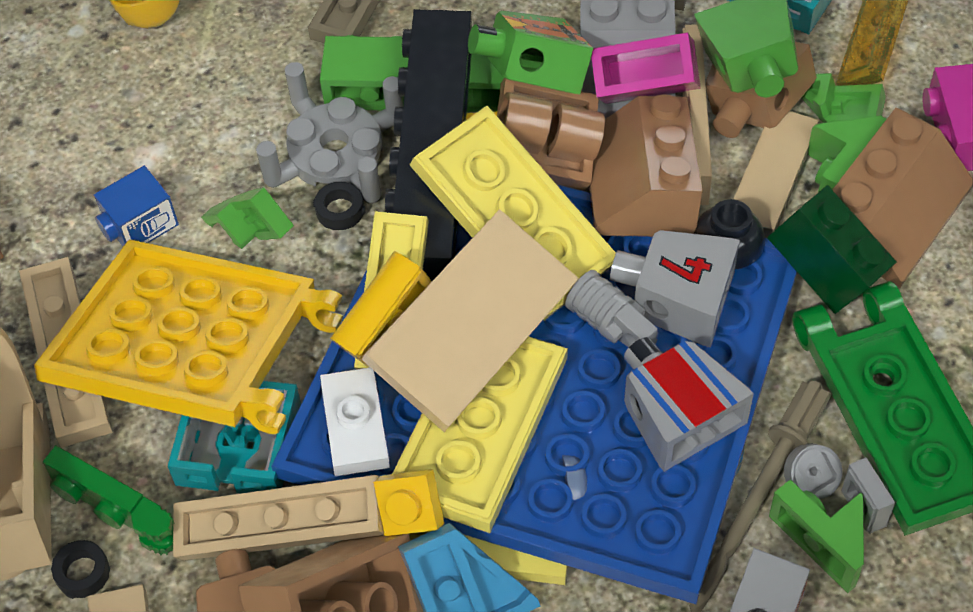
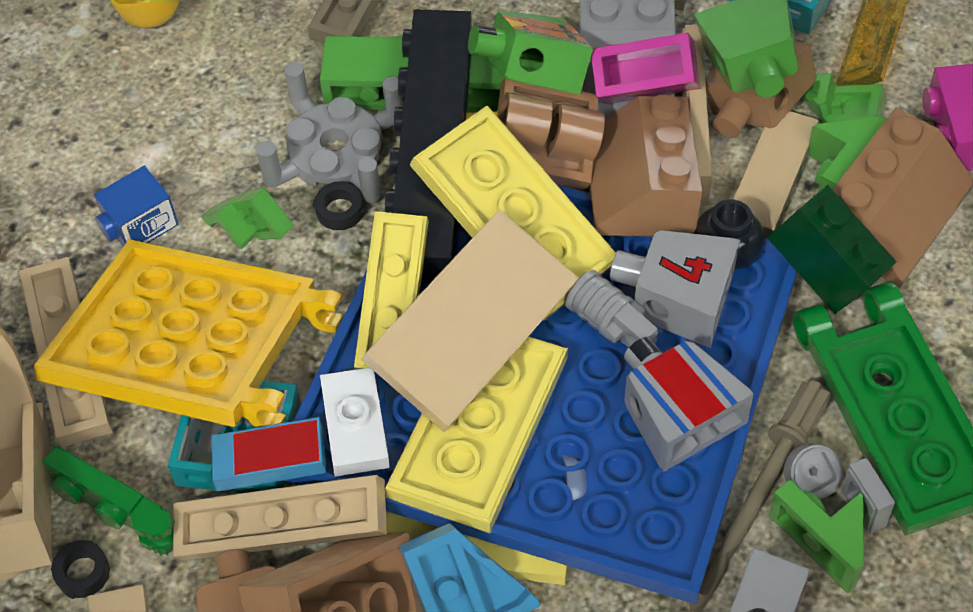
(268, 454): none -> tile
(380, 305): yellow brick -> none
(408, 502): yellow plate -> none

